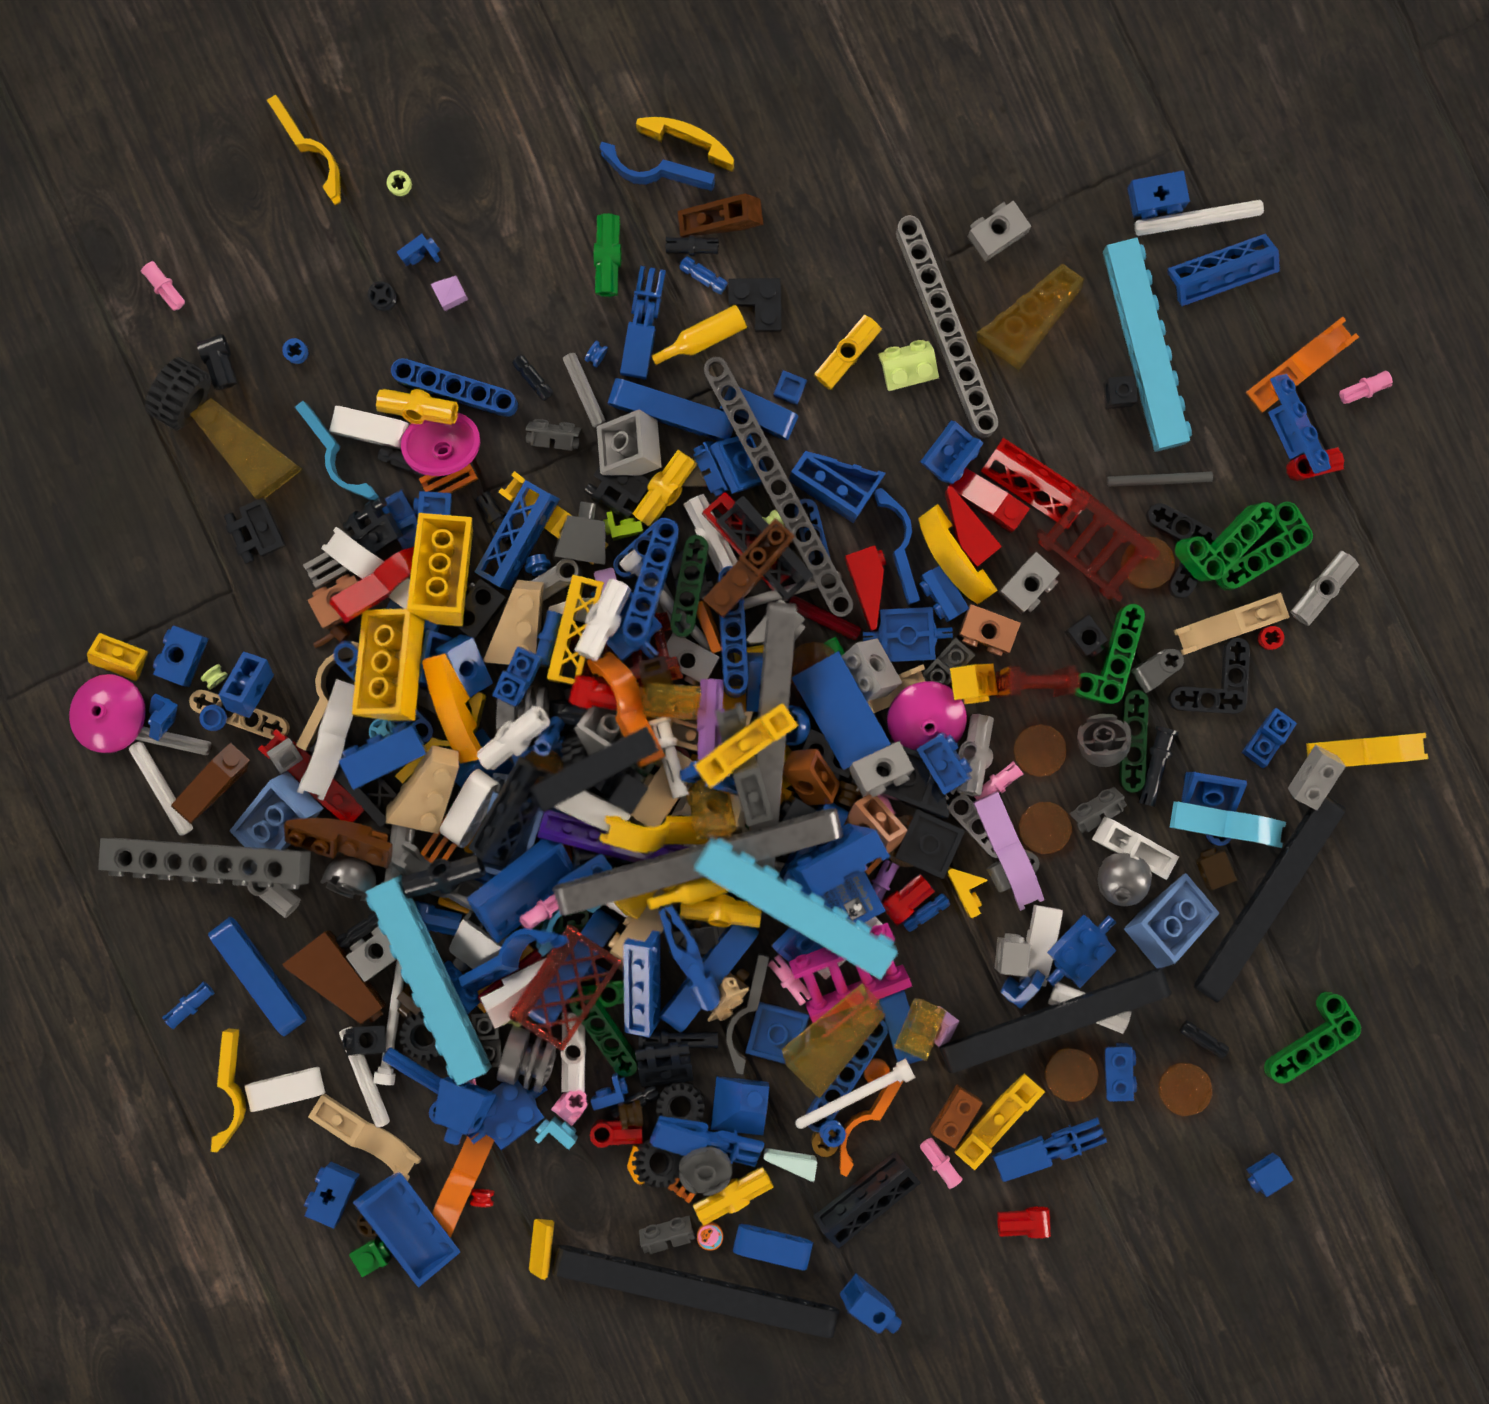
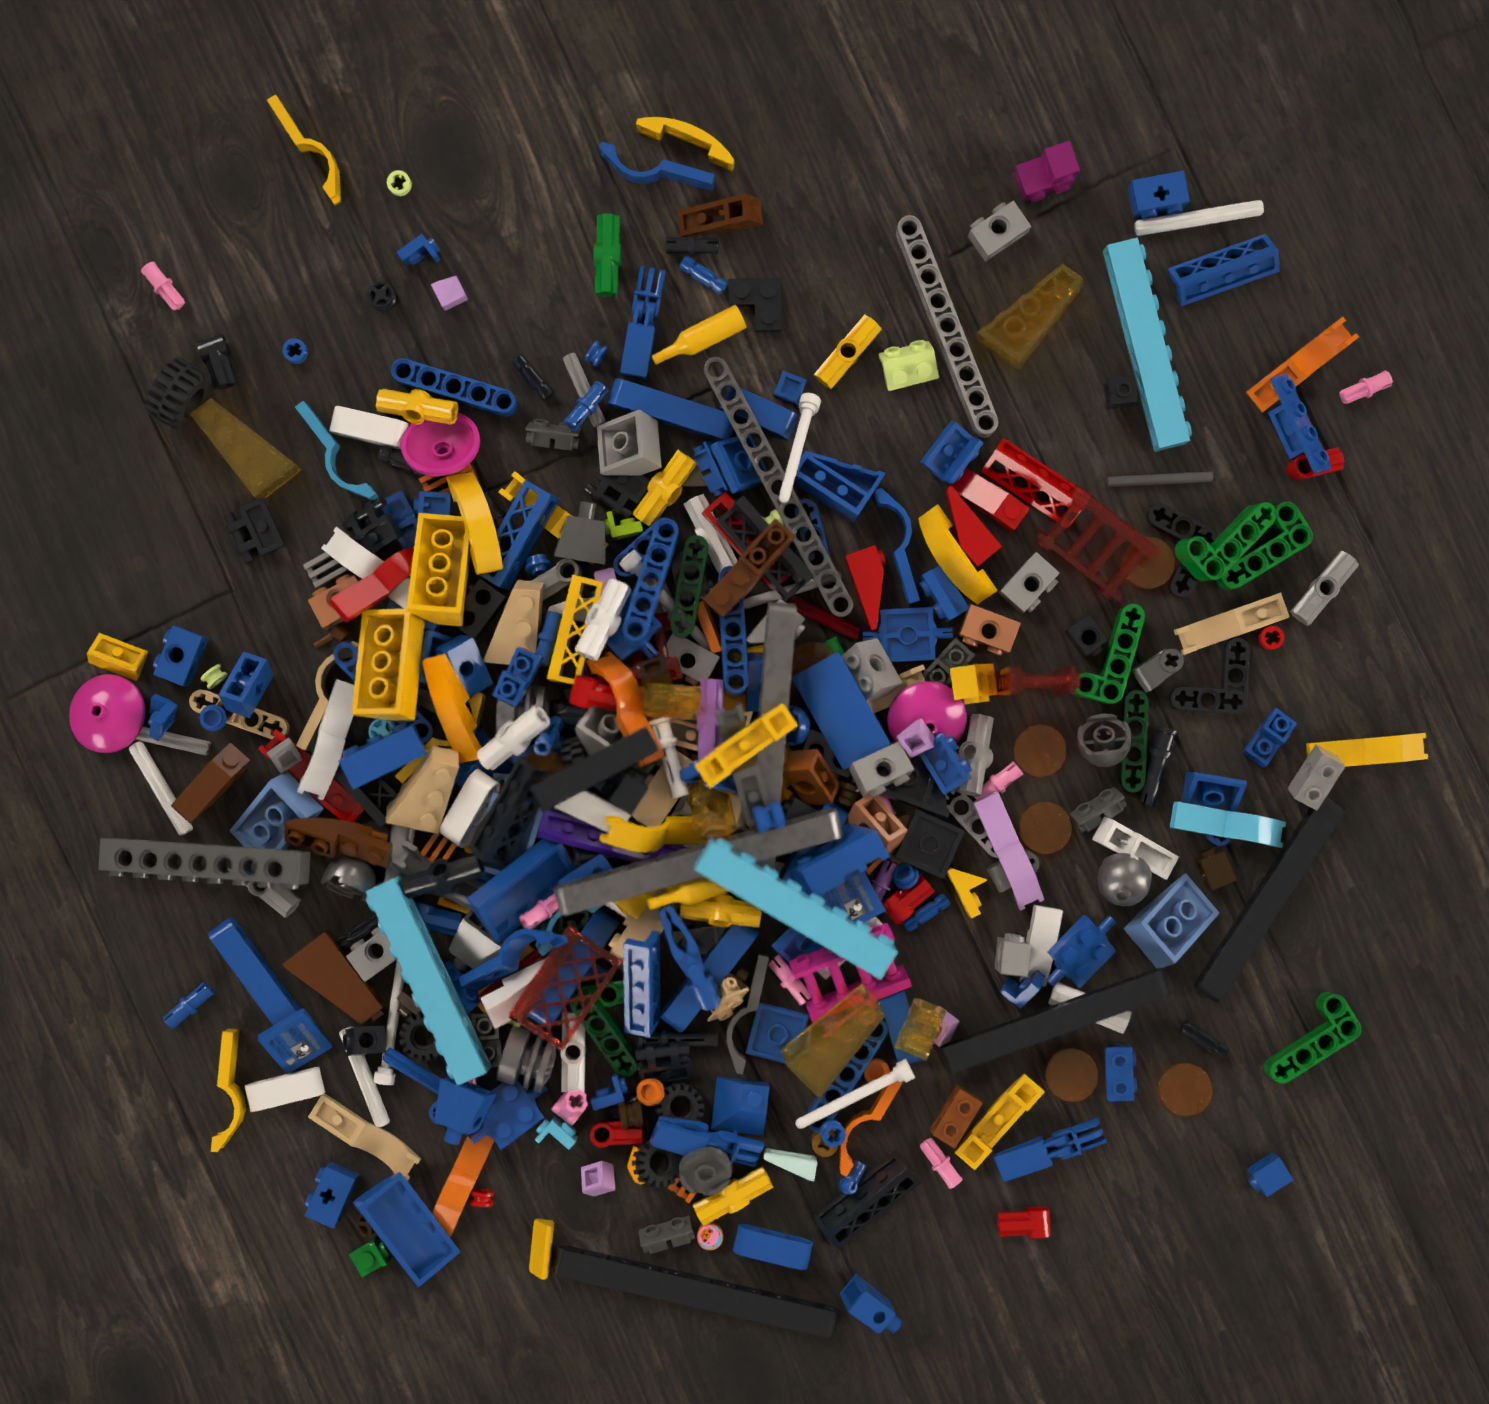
(295, 1041): none -> blue tile
(477, 521): none -> yellow slope
(585, 406): none -> blue pin
(598, 1178): none -> lavender slope
(650, 1092): none -> orange tile
(763, 819): none -> blue wheel
(808, 406): none -> white piece
(849, 1184): none -> blue arm
(905, 876): none -> blue plate
(916, 738): none -> lavender slope
(1049, 173): none -> magenta brick

